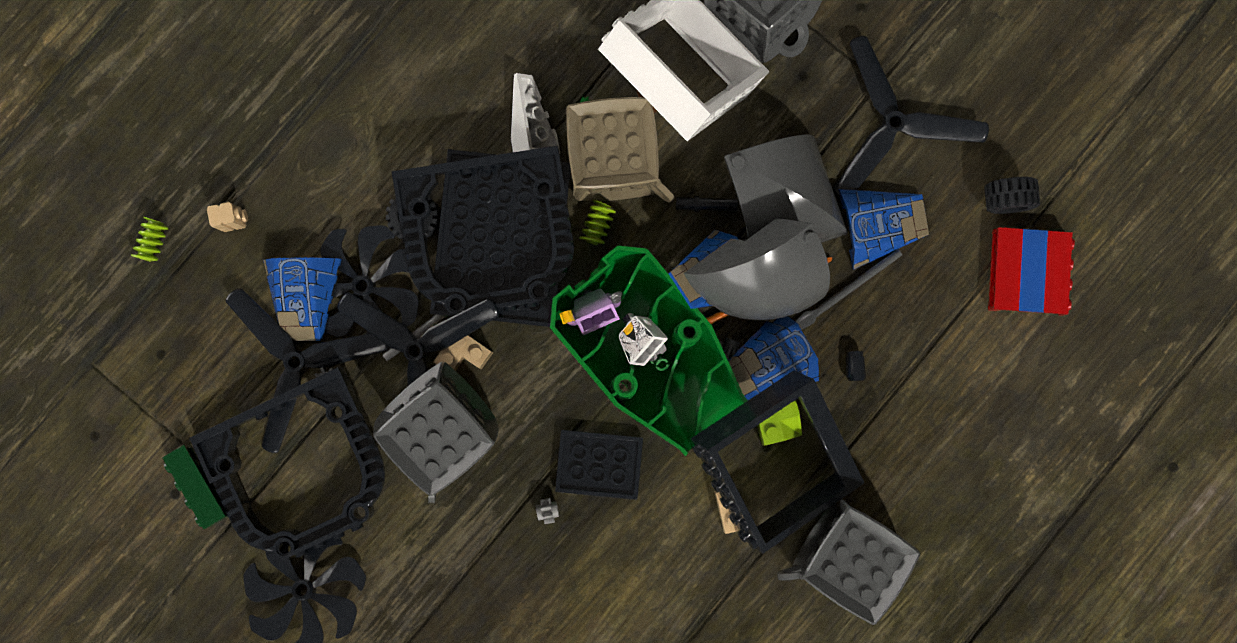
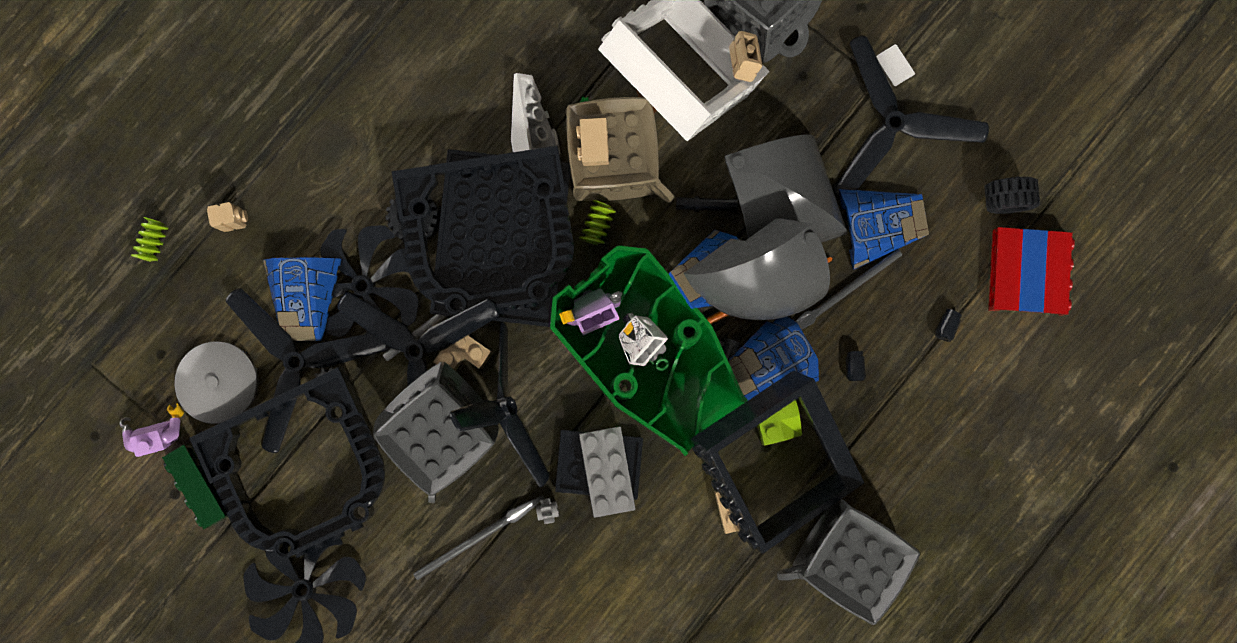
(153, 437): none -> lavender torso
(216, 382): none -> light grey dish
(504, 412): none -> black piece
(512, 516): none -> dark grey piece
(594, 142): none -> tan brick
(607, 471): none -> light grey brick
(745, 56): none -> tan brick
(895, 65): none -> white sticker
(948, 325): none -> black piece

